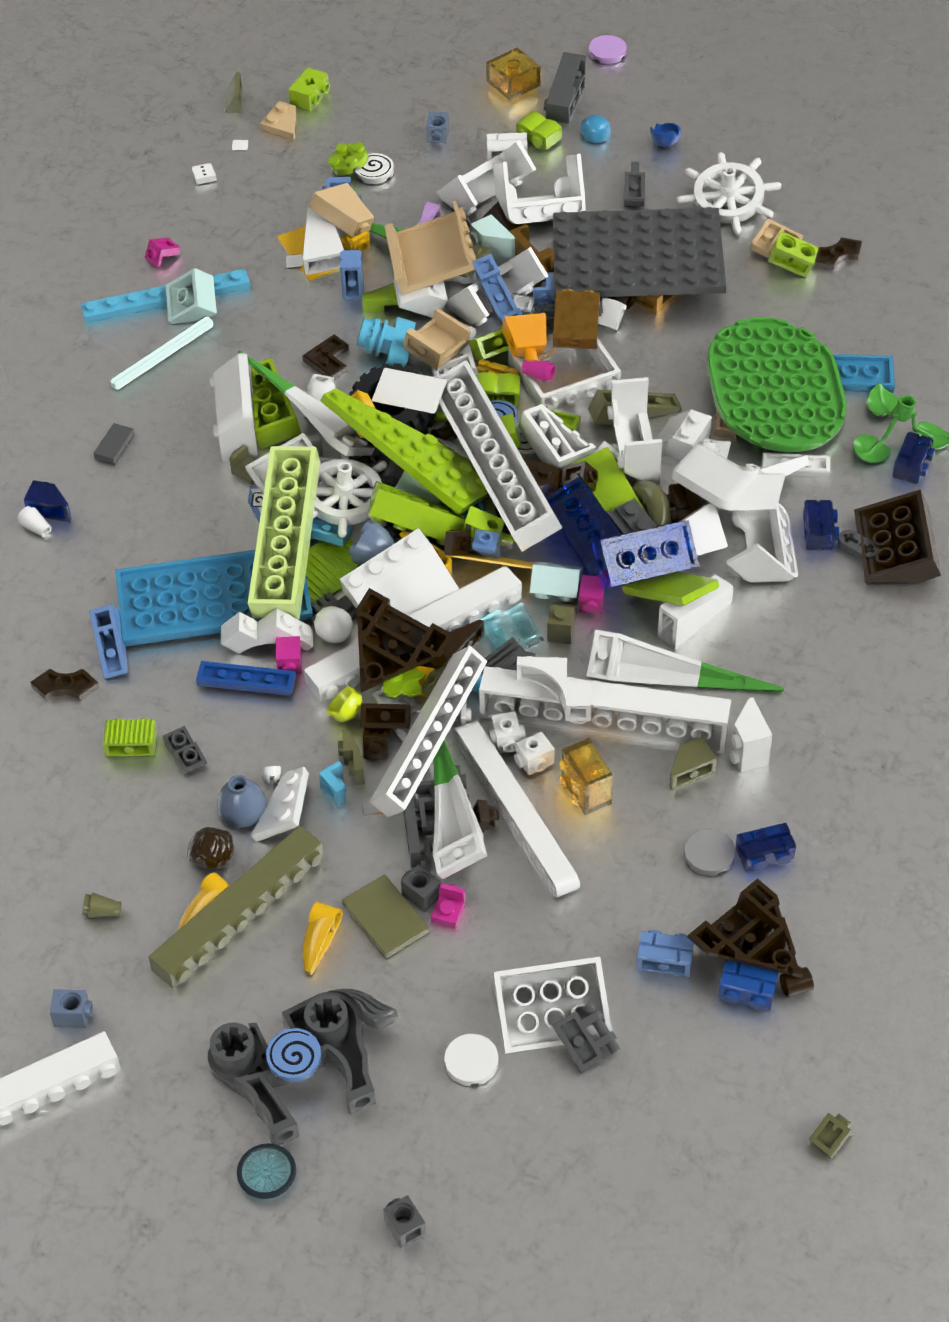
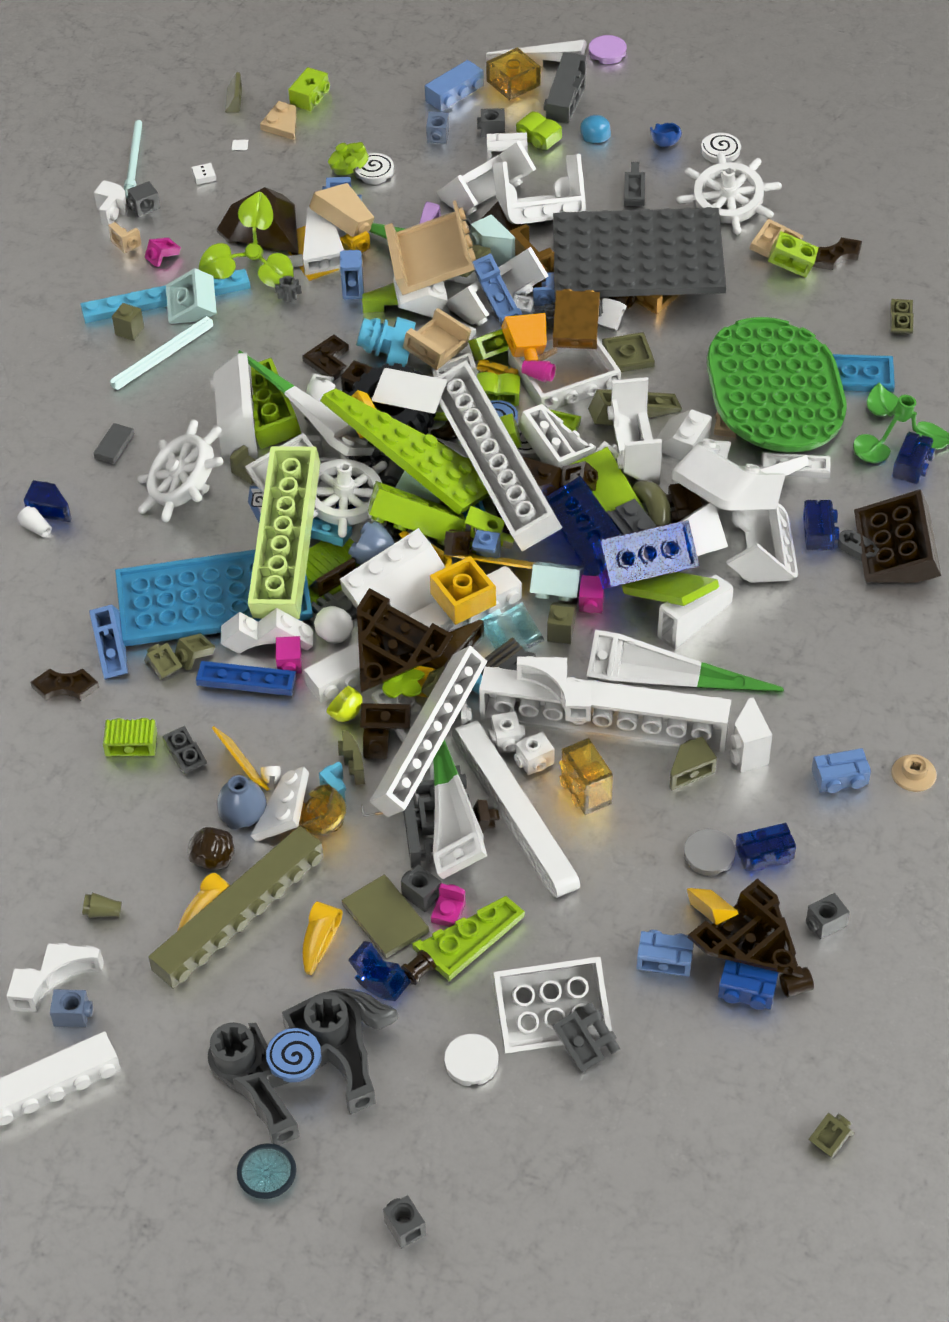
(60, 961): none -> white arch
(110, 201): none -> white brick
(124, 240): none -> tan bracket
(128, 321): none -> olive brick
(130, 182): none -> light aqua bar
(143, 199): none -> dark grey brick
(162, 660): none -> olive bracket
(180, 471): none -> white piece
(191, 648): none -> olive bracket
(219, 261): none -> lime plant
(240, 758): none -> yellow piece
(278, 237): none -> dark brown wedge
(288, 289): none -> dark grey gear
(323, 811): none -> clear yellow cylinder
(332, 578): none -> dark brown slope
(352, 375): none -> dark brown brick
(376, 975): none -> clear blue brick
(418, 966): none -> dark brown bush
(454, 85): none -> medium blue brick
(462, 590): none -> yellow brick
(470, 937): none -> lime wing
(491, 121): none -> dark grey brick
(548, 52): none -> white wedge
(630, 351): none -> olive tile
(711, 905): none -> yellow slope
(720, 142): none -> white tile
(831, 907): none -> dark grey brick
(841, 770): none -> medium blue brick
(901, 316): none -> olive slope
(912, 779): none -> tan piece

